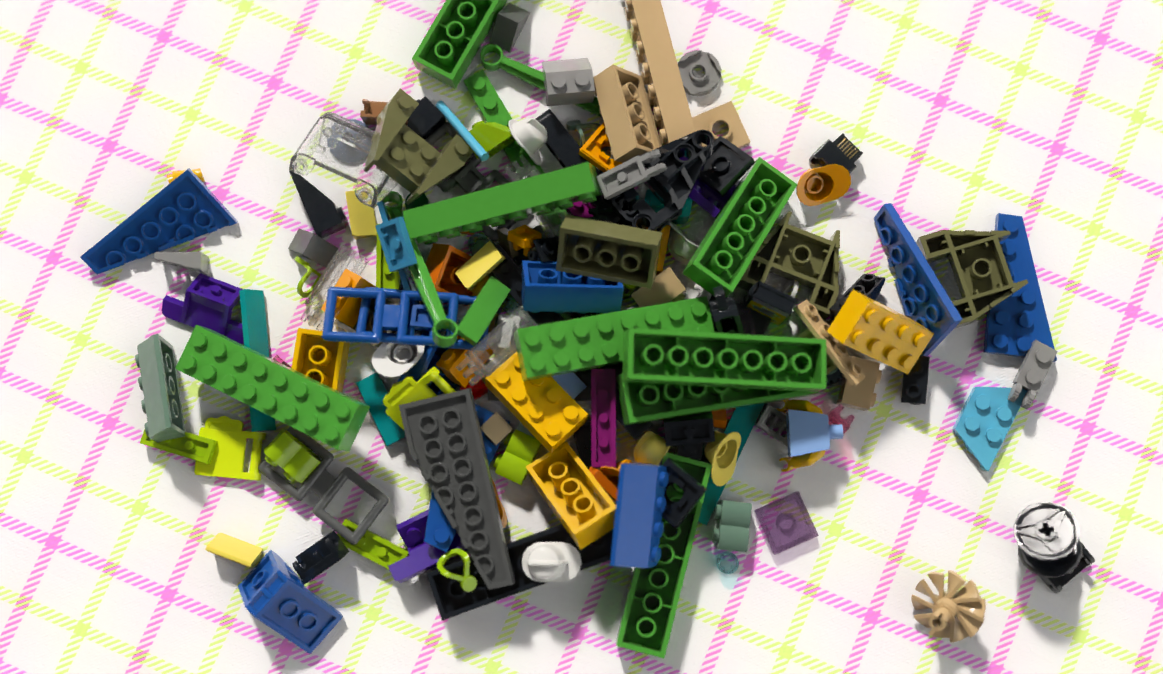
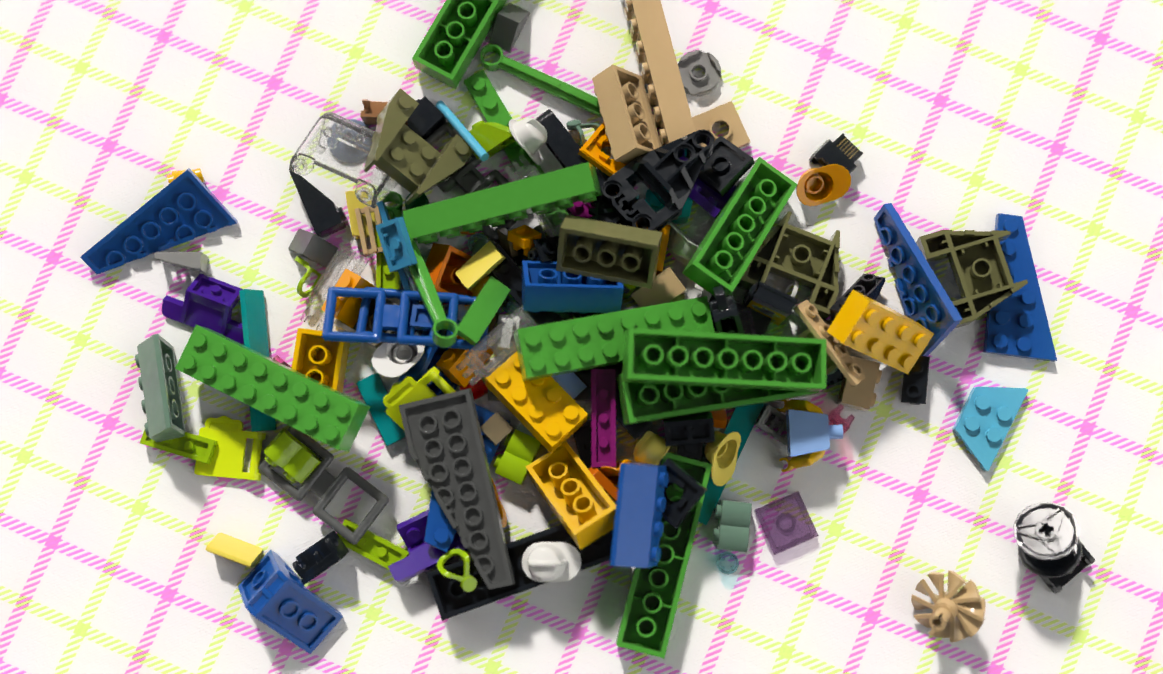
(367, 211): none -> tan tile
(568, 81): light grey slope -> none
(629, 174): light grey hinge -> none
(1032, 372): light grey hinge -> none

